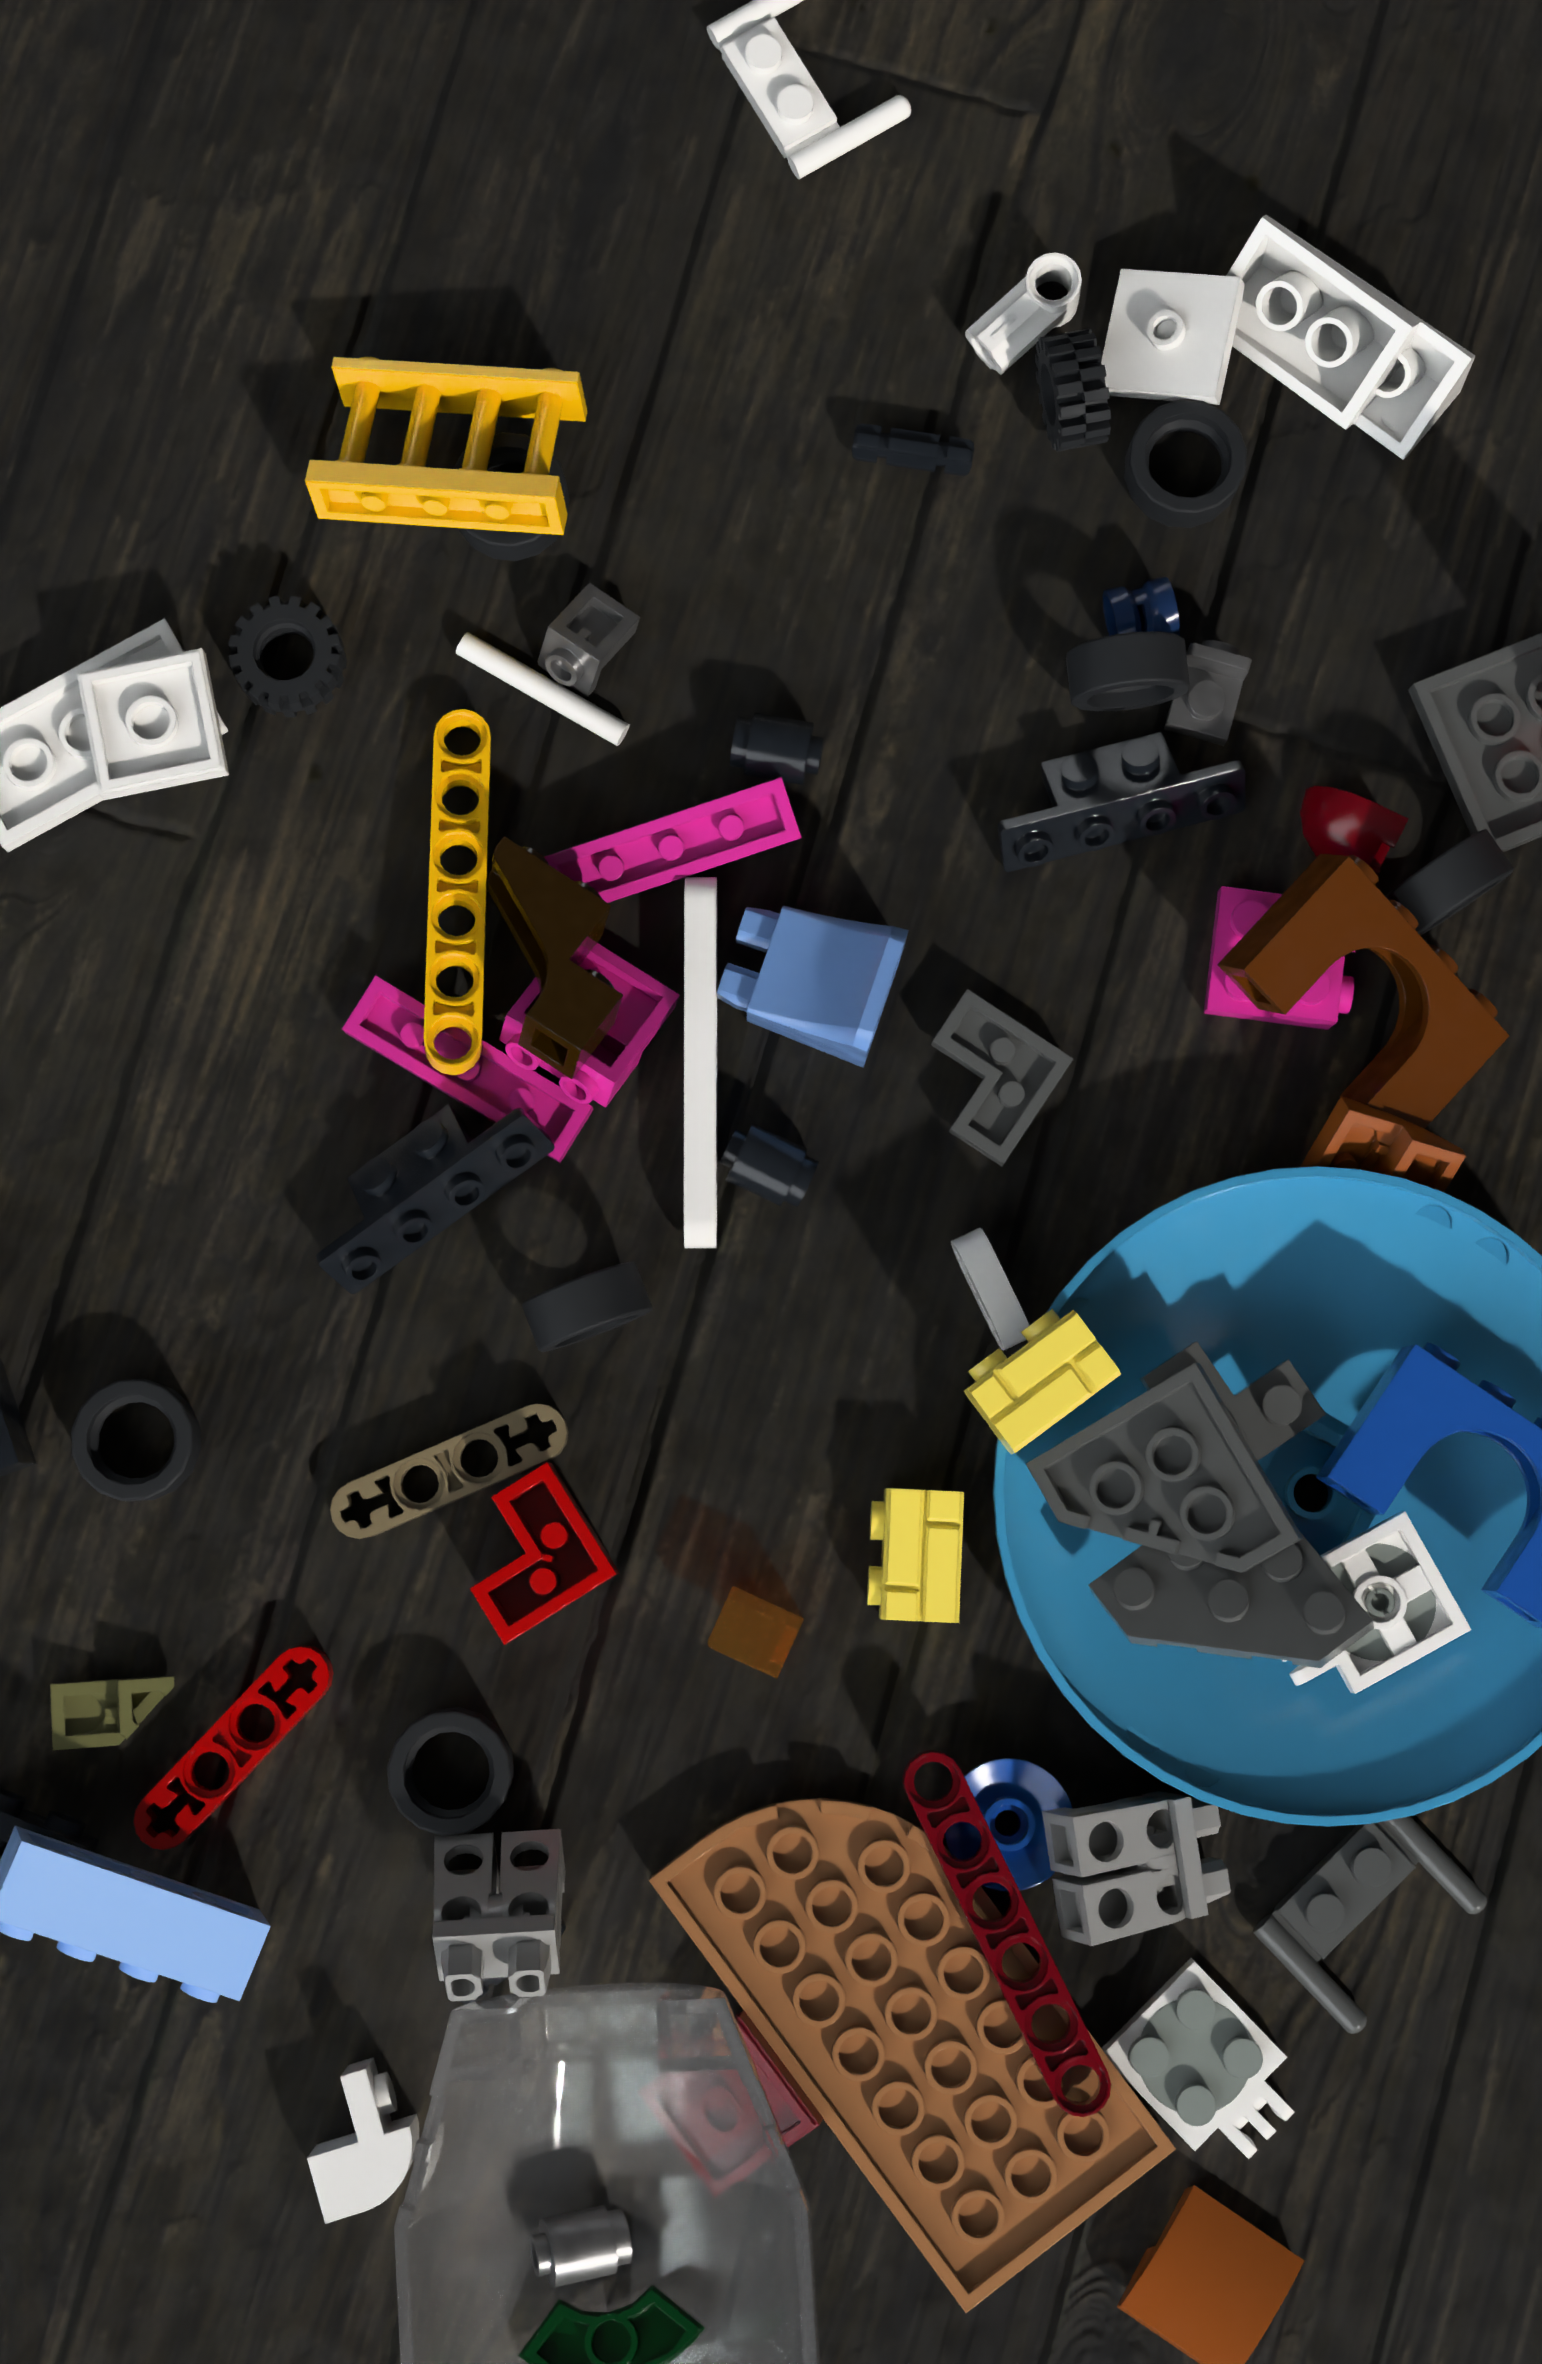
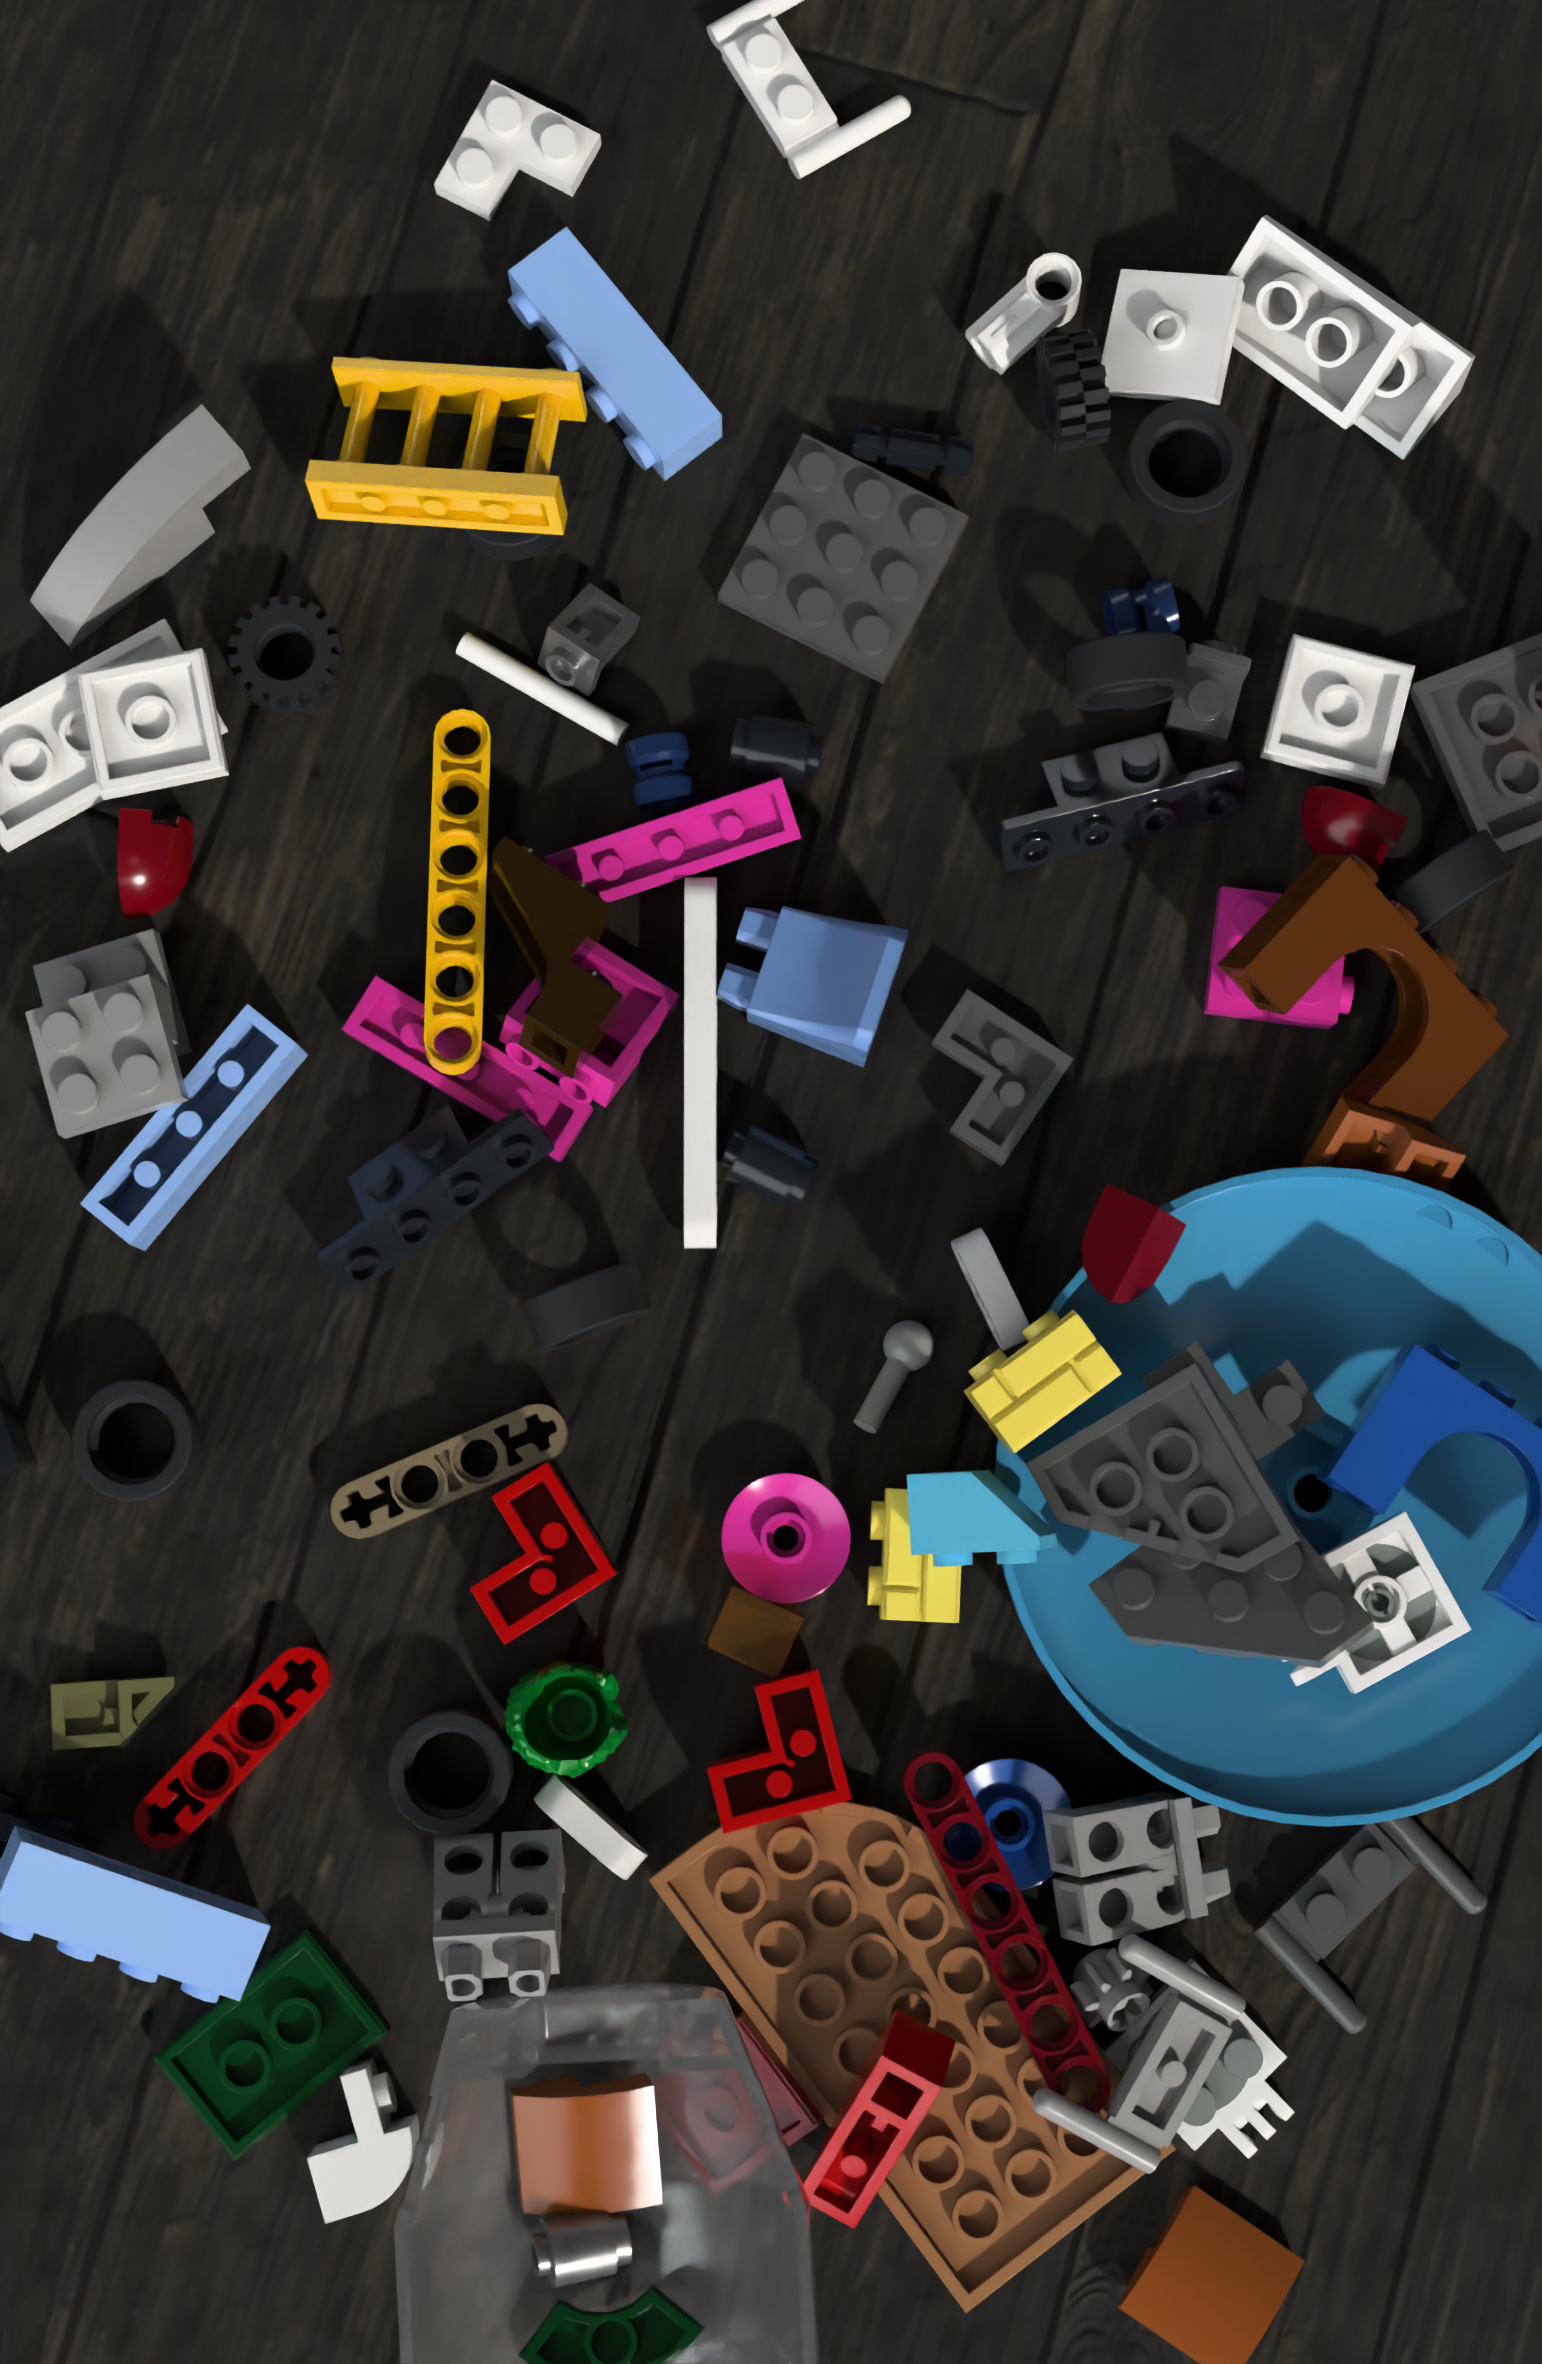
(109, 1034): none -> light grey bracket
(140, 527): none -> light grey slope
(152, 861): none -> dark red brick
(192, 1137): none -> light blue brick
(274, 2048): none -> dark green tile
(510, 136): none -> white plate
(565, 1717): none -> green hair
(586, 2146): none -> slope
(590, 1826): none -> white beam
(616, 354): none -> light blue brick
(660, 771): none -> dark blue wheel
(796, 1770): none -> red brick
(821, 1543): none -> dark pink dish
(843, 558): none -> dark grey plate
(878, 2117): none -> red slope
(907, 1349): none -> light grey bar
(970, 1514): none -> medium azure slope
(1110, 1990): none -> light grey gear
(1127, 1244): none -> dark red brick
(1166, 2067): none -> light grey plate
(1337, 711): none -> white plate

